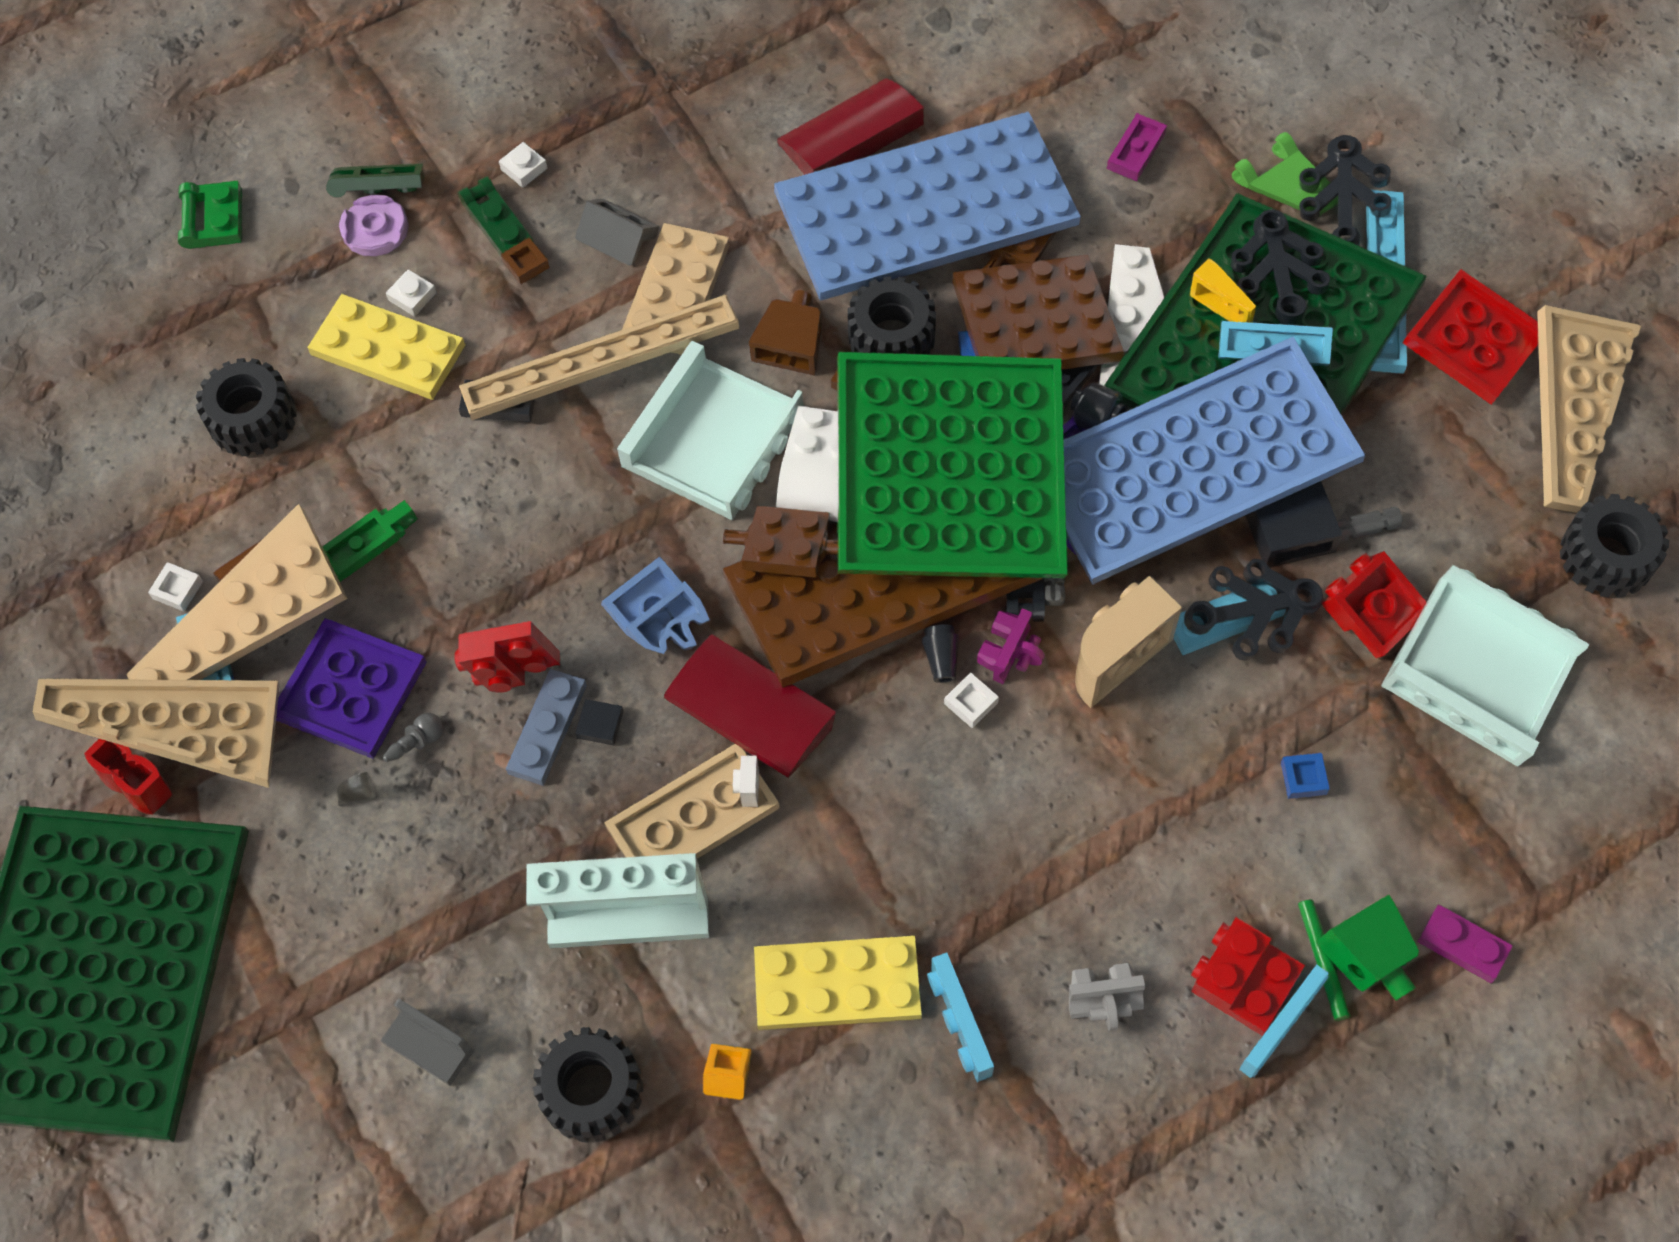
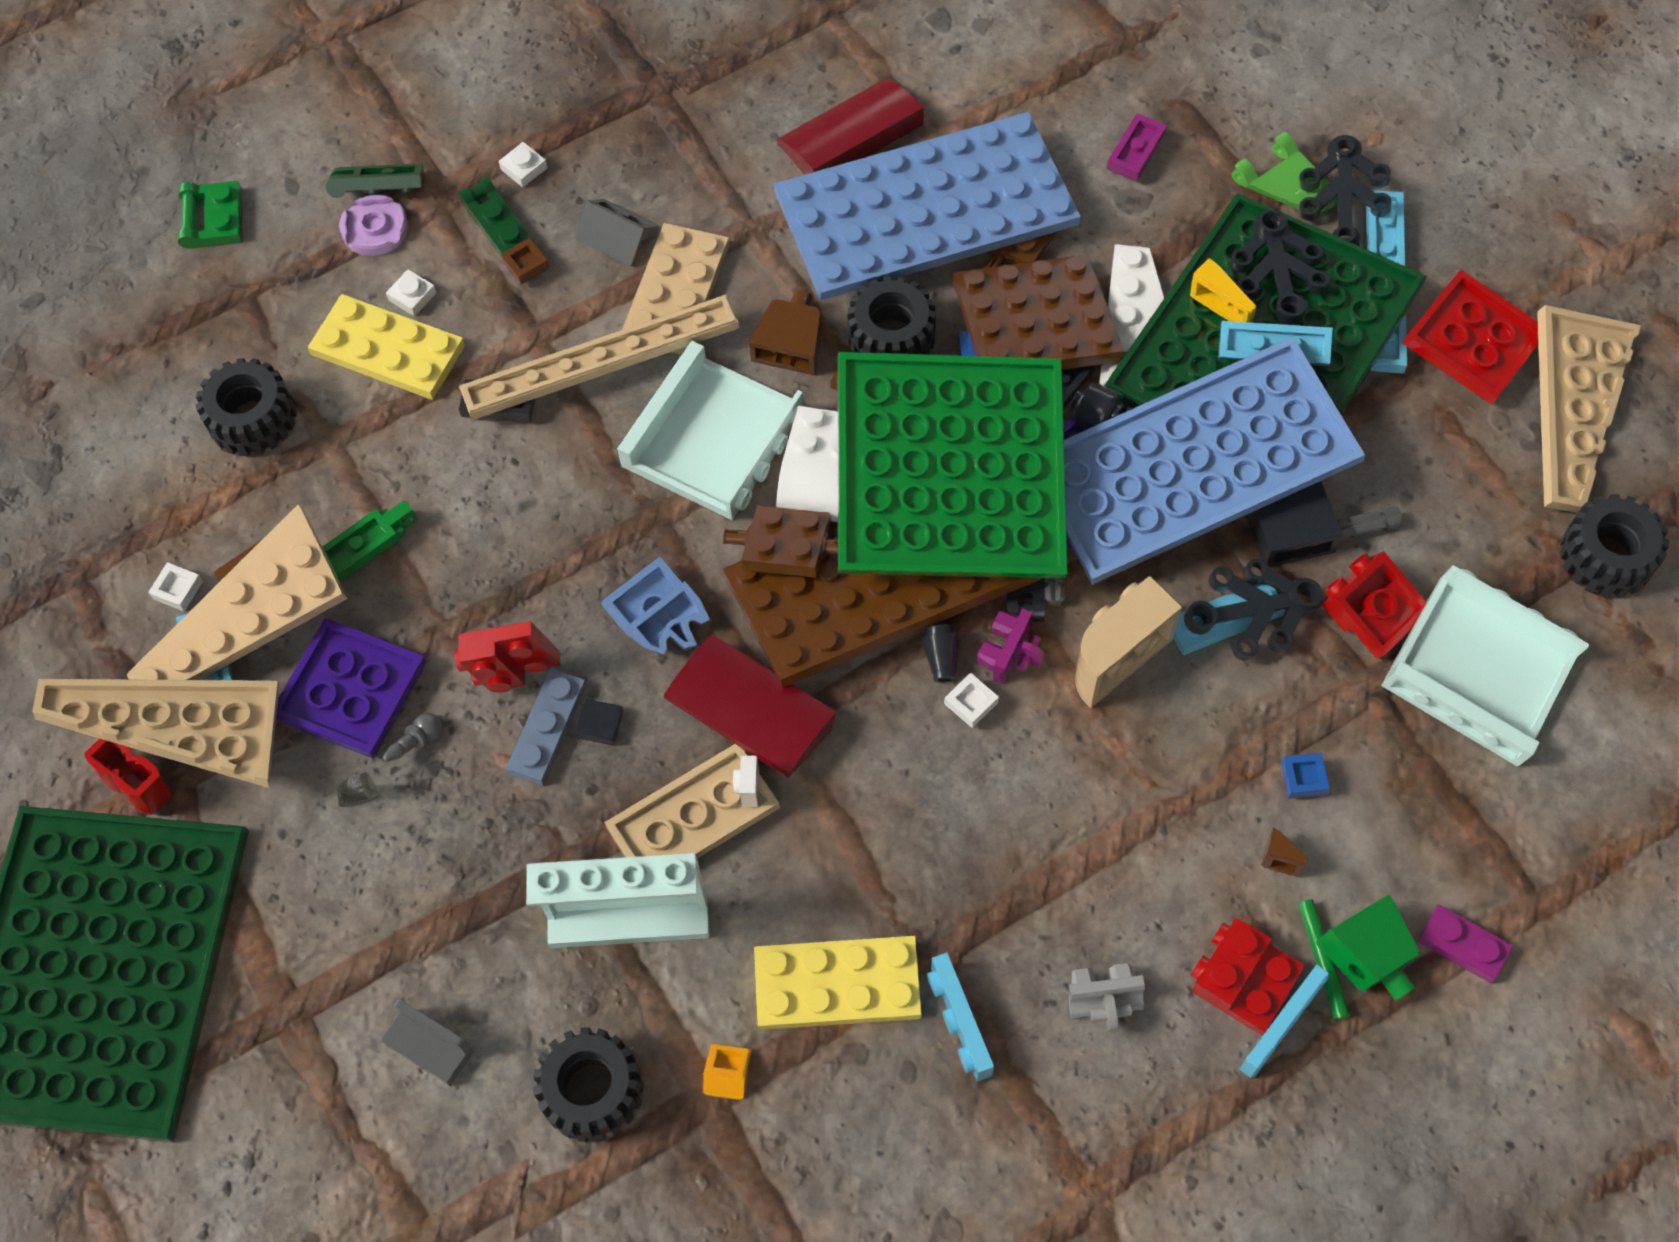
(1283, 855): none -> reddish brown slope

